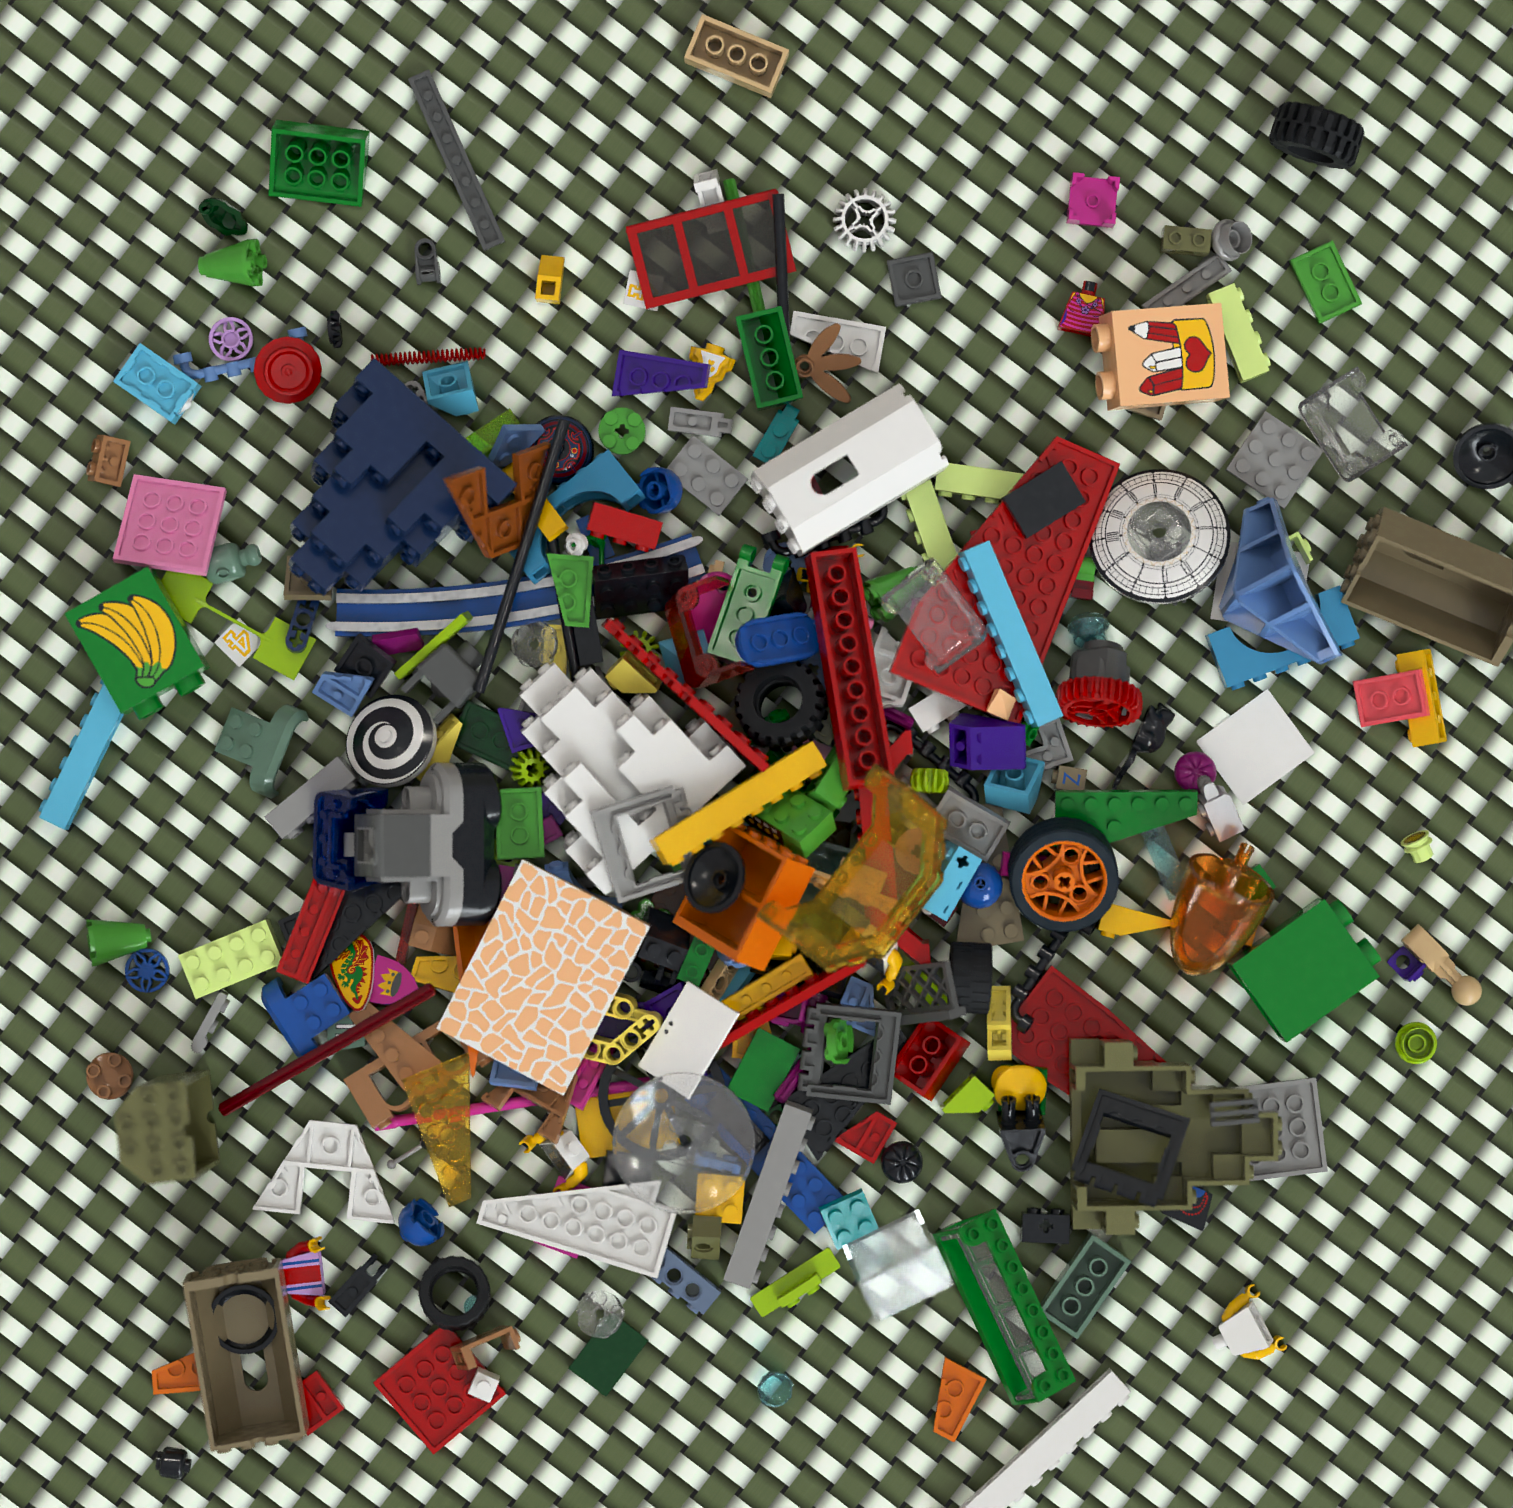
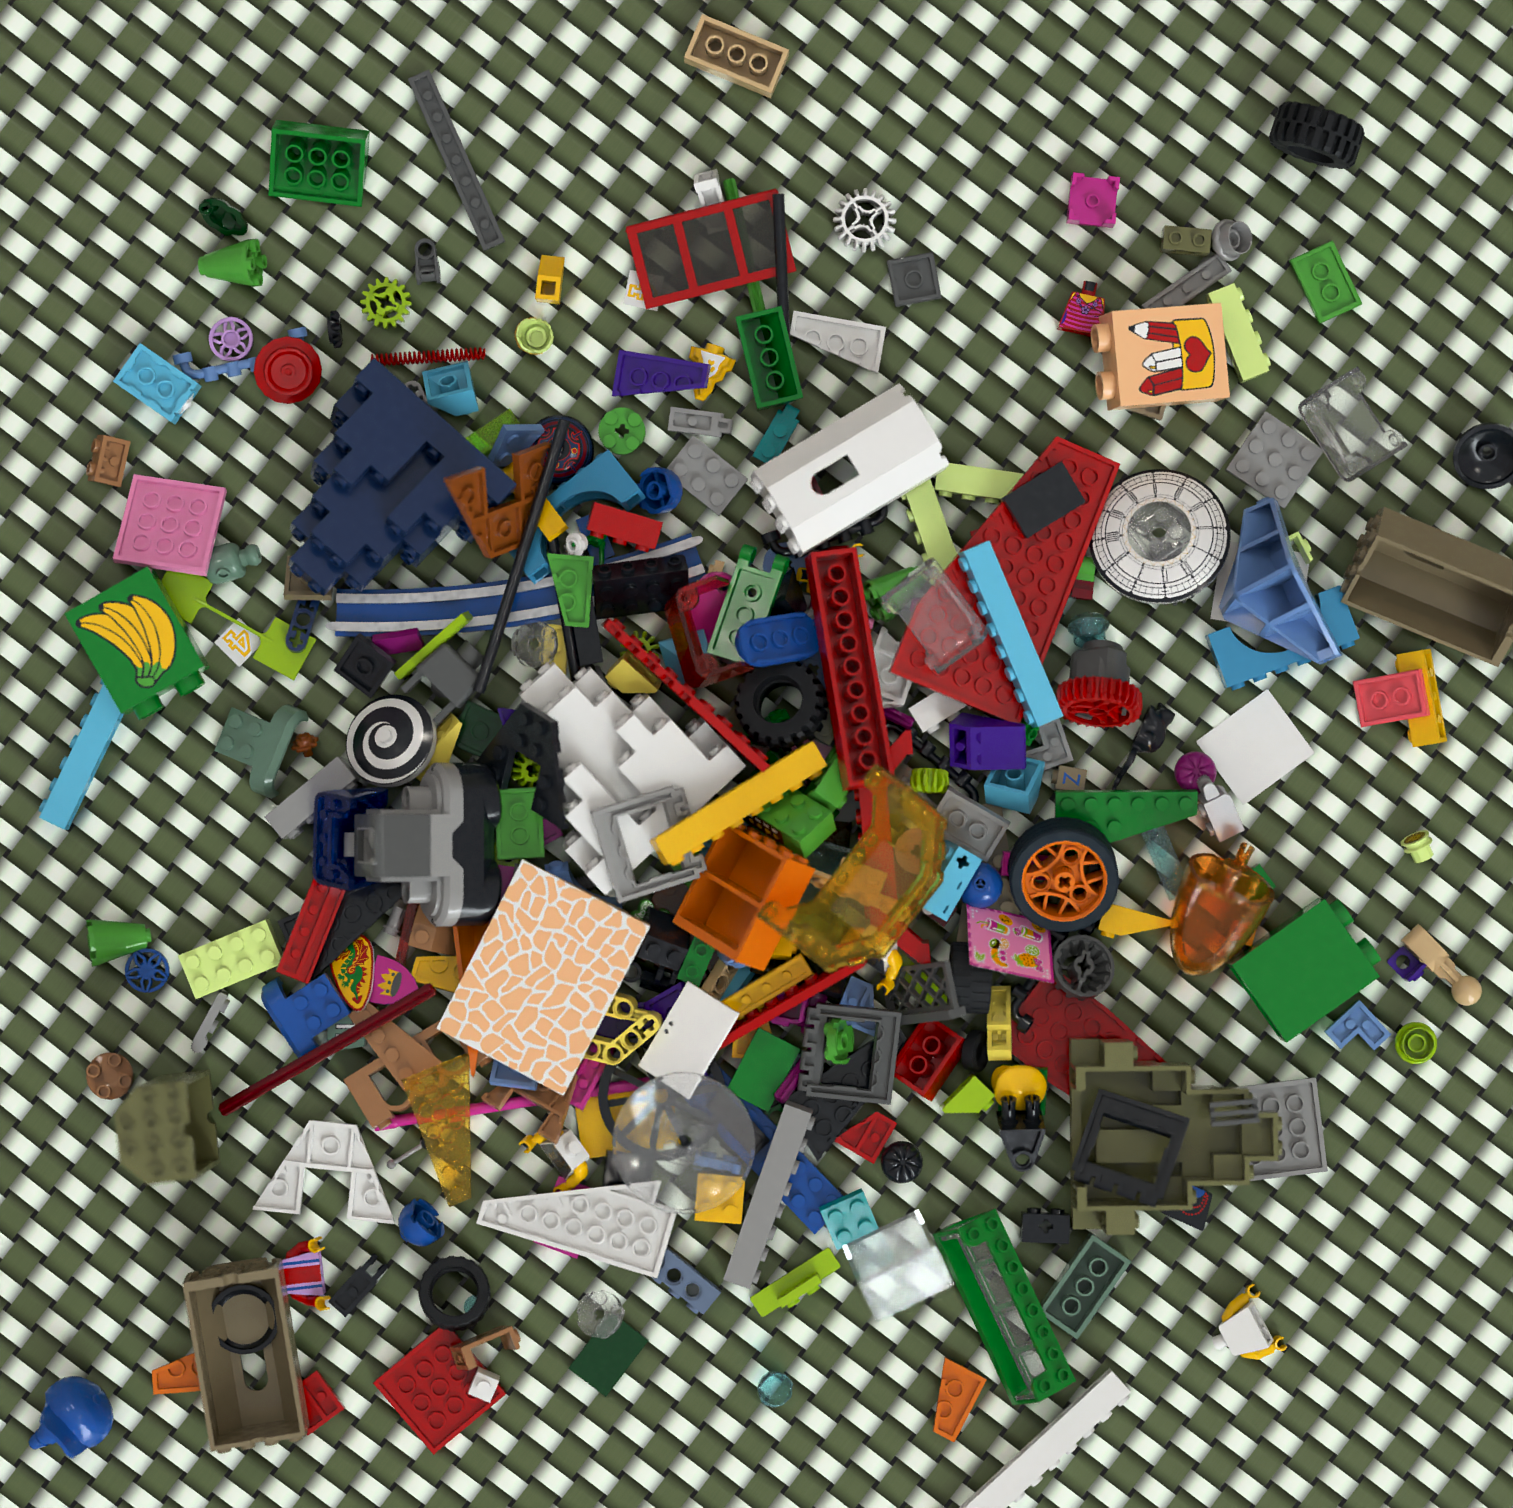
(73, 1416): none -> blue piece
(173, 1463): black head -> none
(305, 744): none -> dark orange plant
(343, 690): medium blue wing -> none
(381, 313): none -> lime gear
(394, 921): none -> light grey pin
(534, 335): none -> yellowish green hair
(536, 738): none -> black wing
(704, 1237): olive brick -> none
(706, 874): black dish -> none
(831, 362): medium nougat plant -> none
(974, 1051): none -> black tyre
(1001, 704): light nougat slope -> none
(1009, 944): none -> sticker
(1091, 957): none -> dark grey gear
(1359, 1021): none -> medium blue plate

